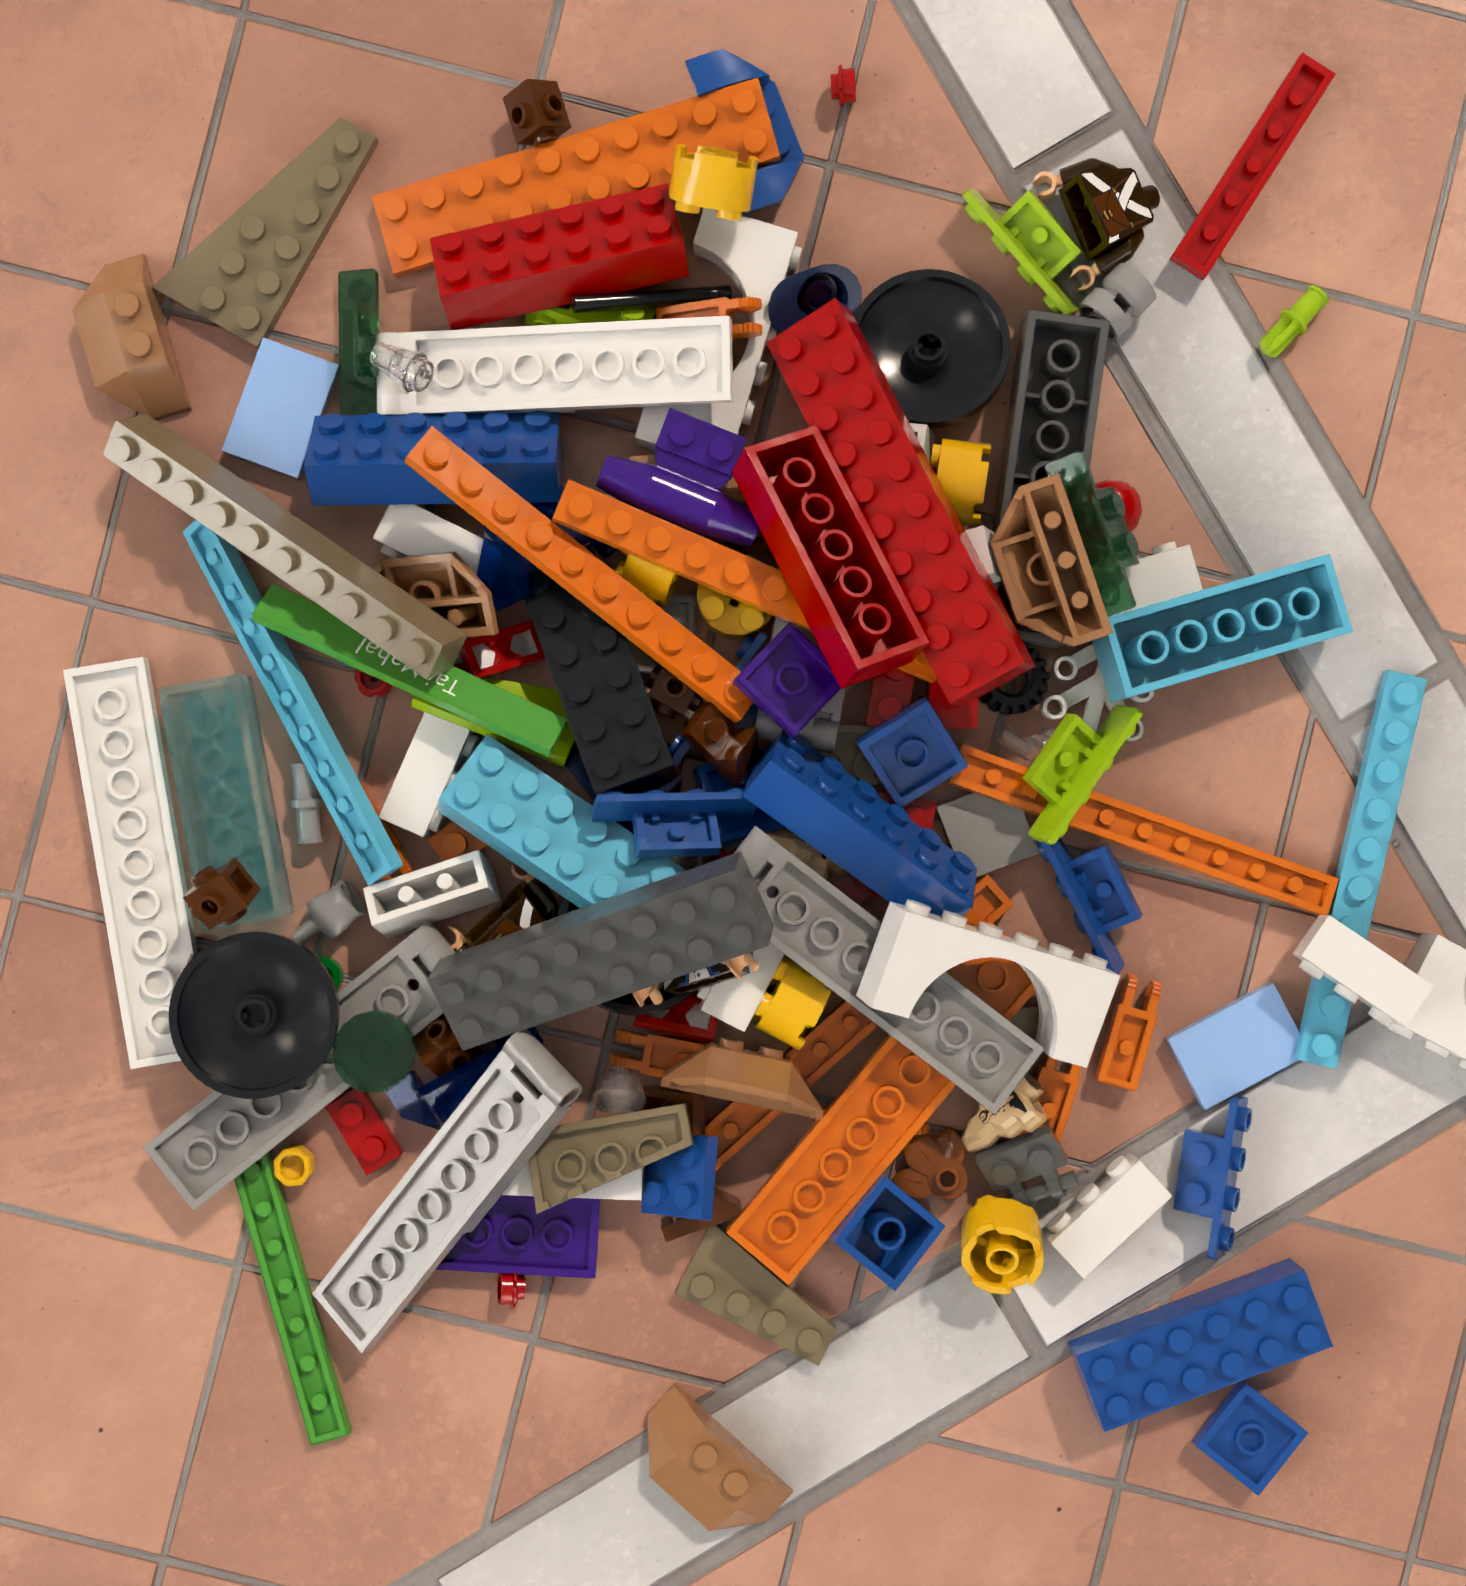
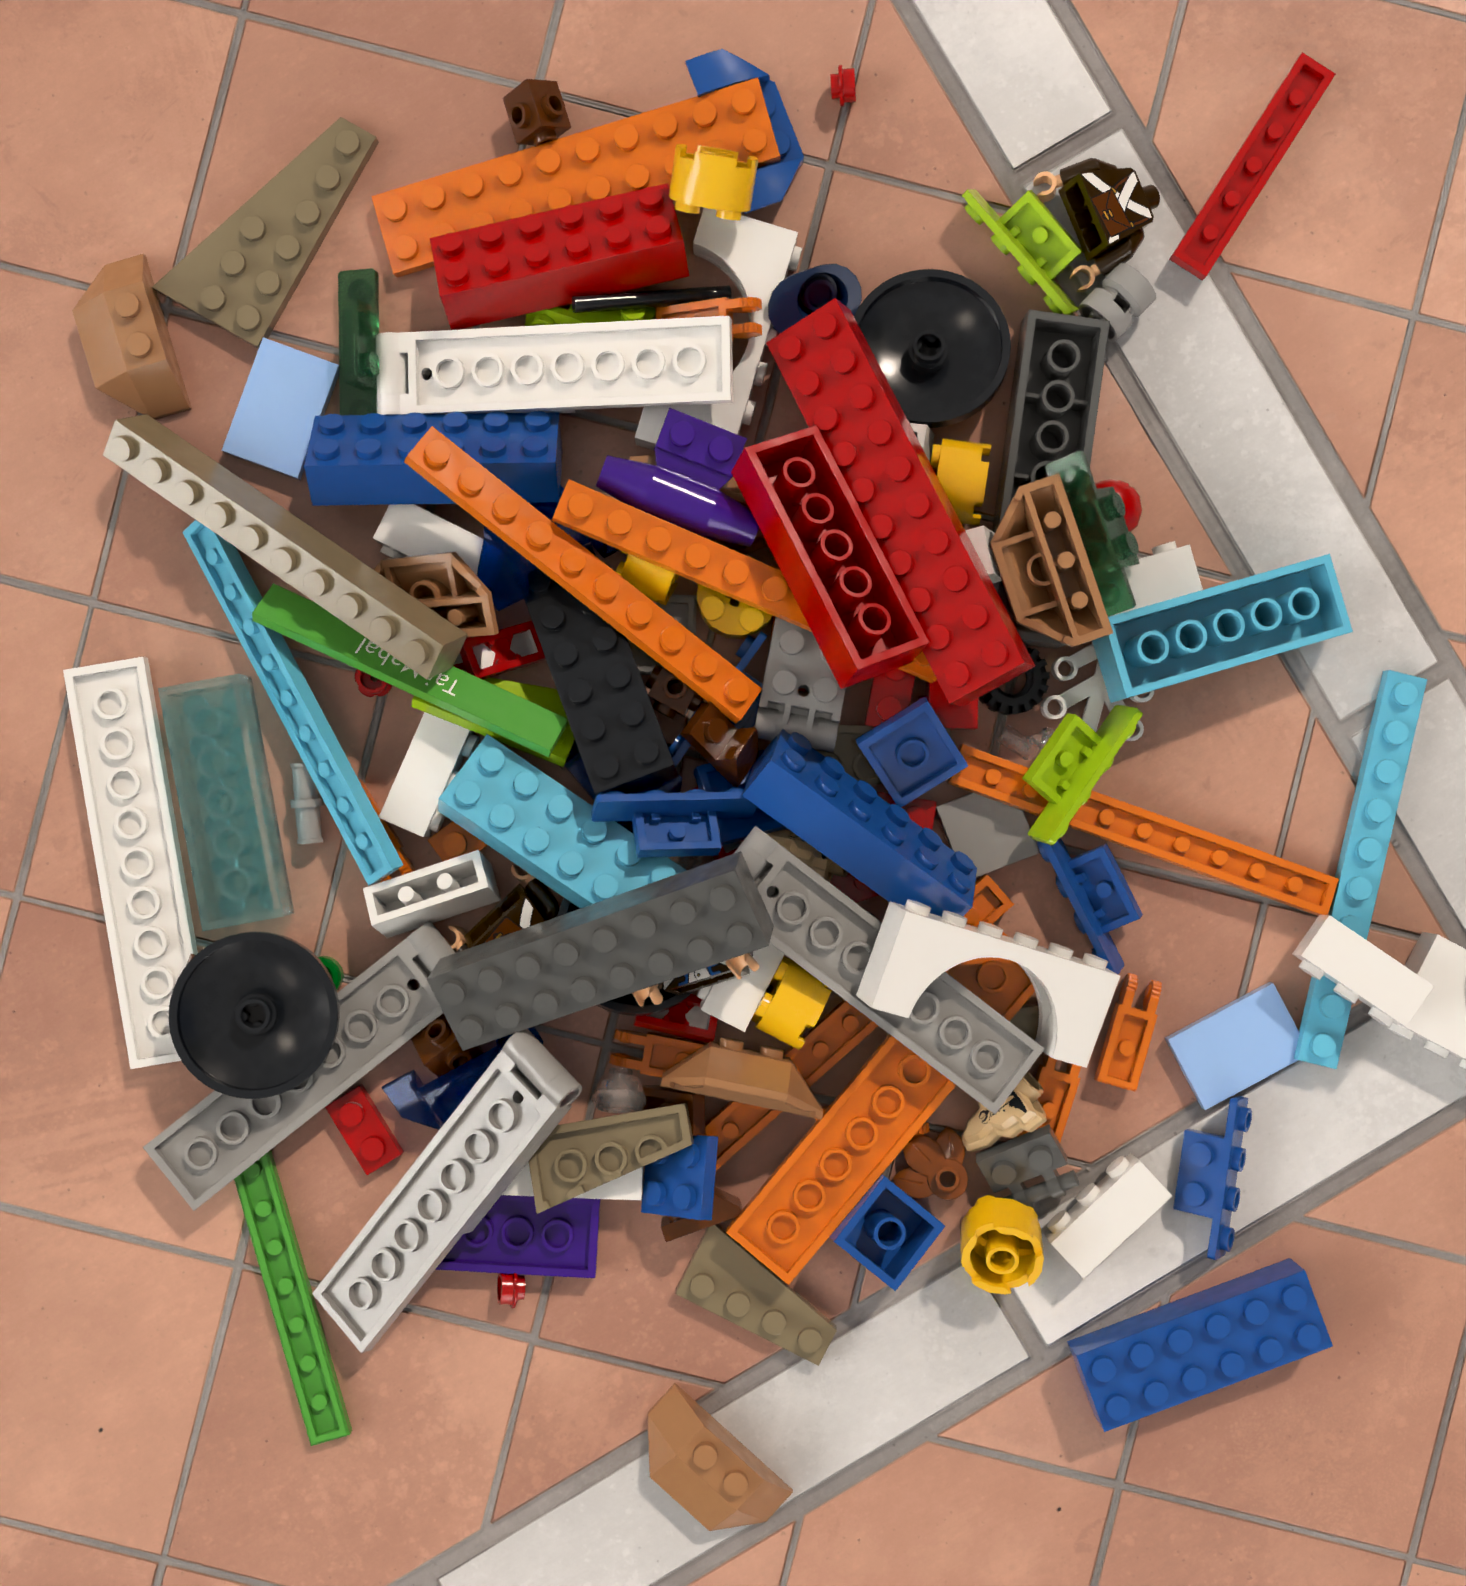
(221, 894): reddish brown brick -> none
(294, 1165): yellow tile -> none
(331, 912): light grey piece -> none
(374, 1051): clear green tile -> none
(405, 367): clear cone -> none
(789, 680): dark purple tile -> none
(1249, 1437): blue plate -> none
(1293, 321): lime axle -> none

